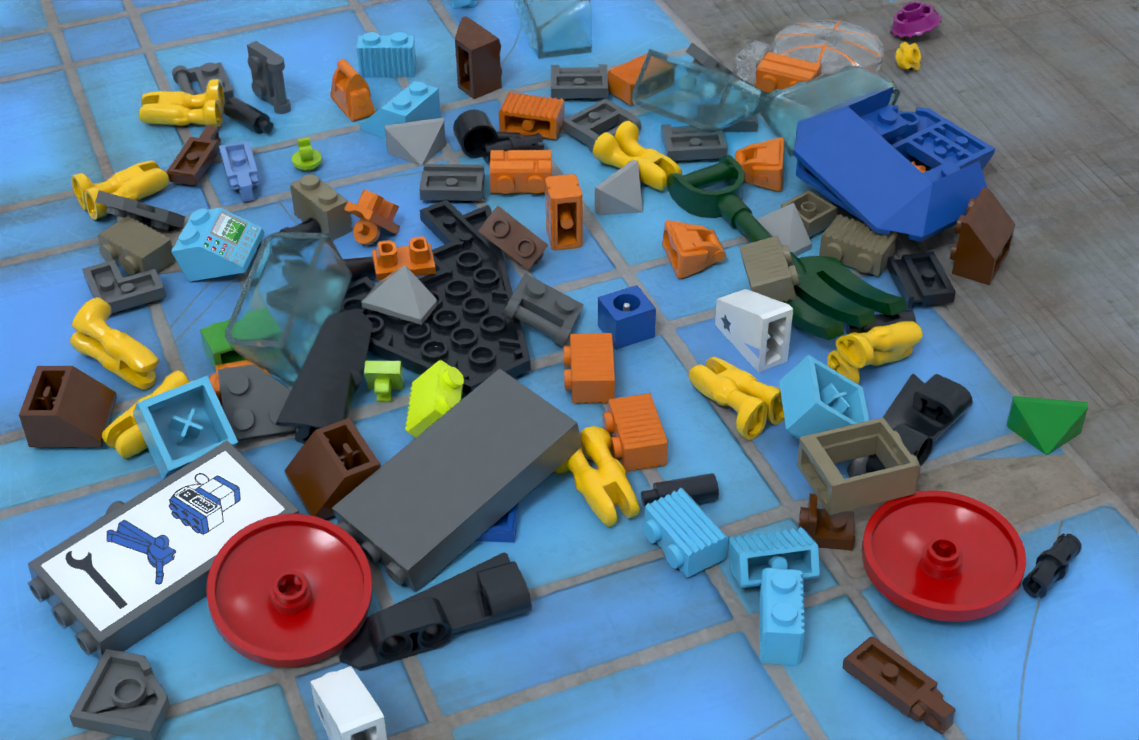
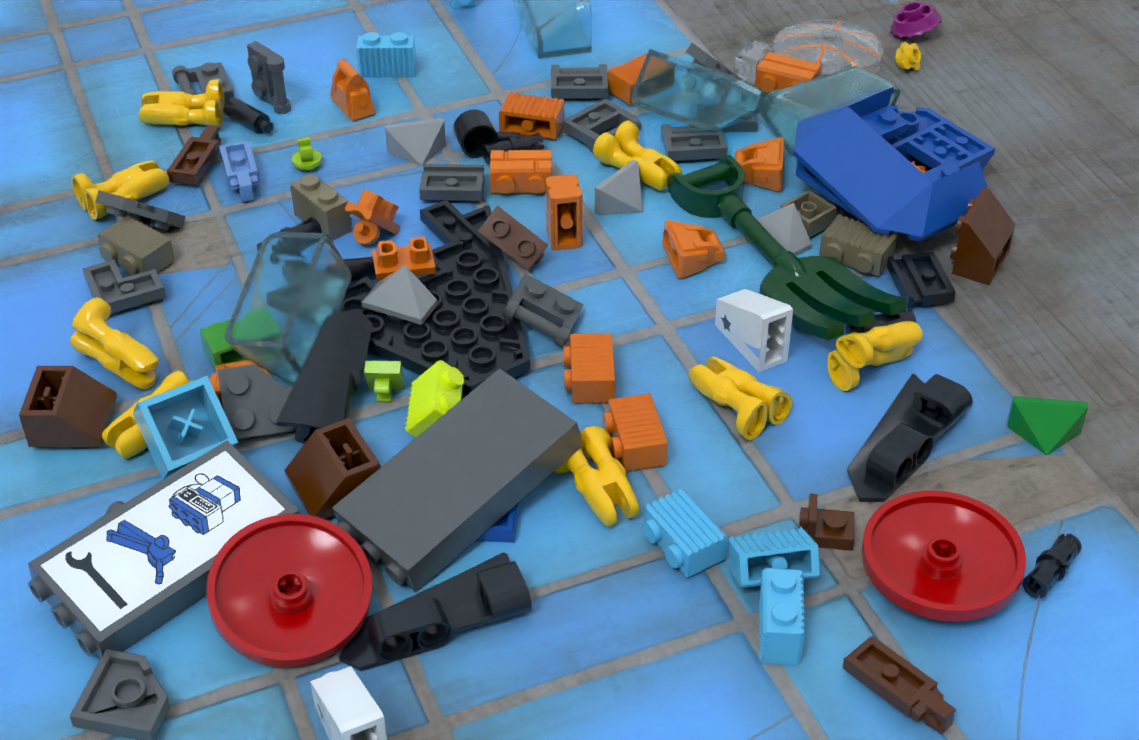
(216, 244): medium azure slope -> none
(412, 104): medium azure slope -> none
(477, 59): reddish brown slope -> none
(627, 316): blue piece -> none
(700, 488): black cylinder -> none
(768, 269): dark tan brick -> none
(820, 399): medium azure brick -> none
(824, 449): dark tan window -> none

